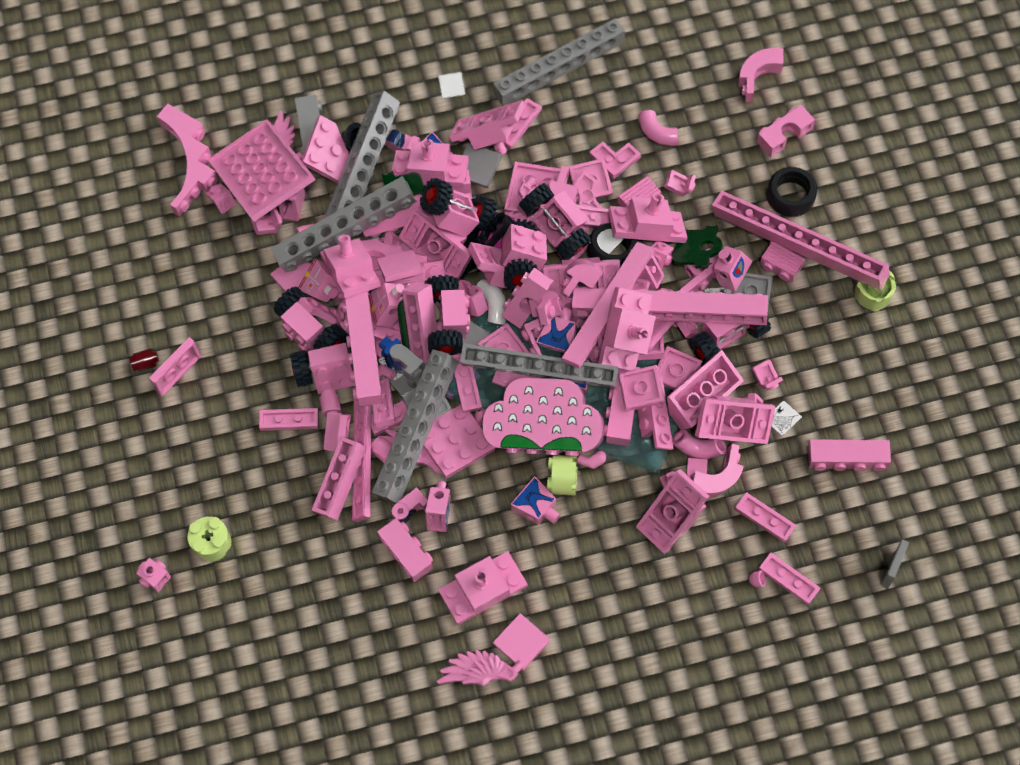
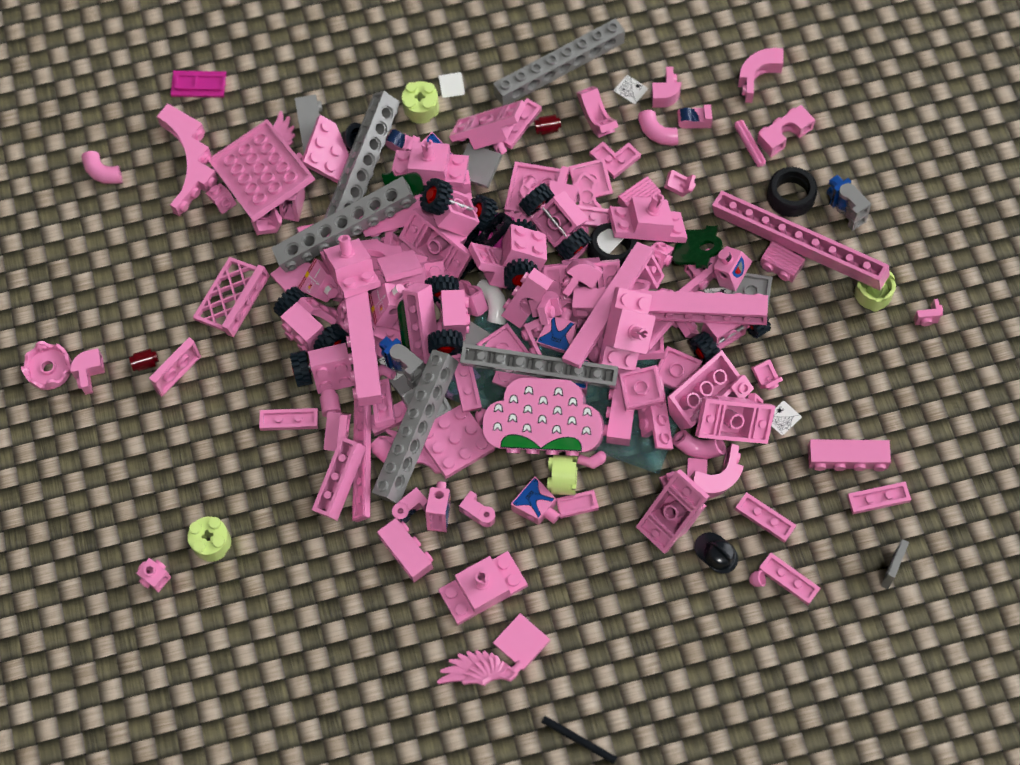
(41, 356): none -> bright pink plate
(86, 365): none -> bright pink brick
(98, 171): none -> bright pink cylinder
(198, 84): none -> dark pink piece
(243, 300): none -> bright pink fence
(420, 101): none -> yellowish green brick
(476, 511): none -> bright pink leg
(547, 124): none -> dark red brick
(577, 504): none -> bright pink tile
(579, 740): none -> black bar
(595, 112): none -> bright pink arch
(631, 89): none -> white sticker
(666, 93): none -> bright pink brick
(695, 117): none -> bright pink leg
(716, 552): none -> black piece
(740, 387): none -> bright pink bracket
(750, 143): none -> bright pink axle
(848, 201): none -> light grey hips
(879, 498): none -> bright pink plate
(929, 316): none -> bright pink bracket

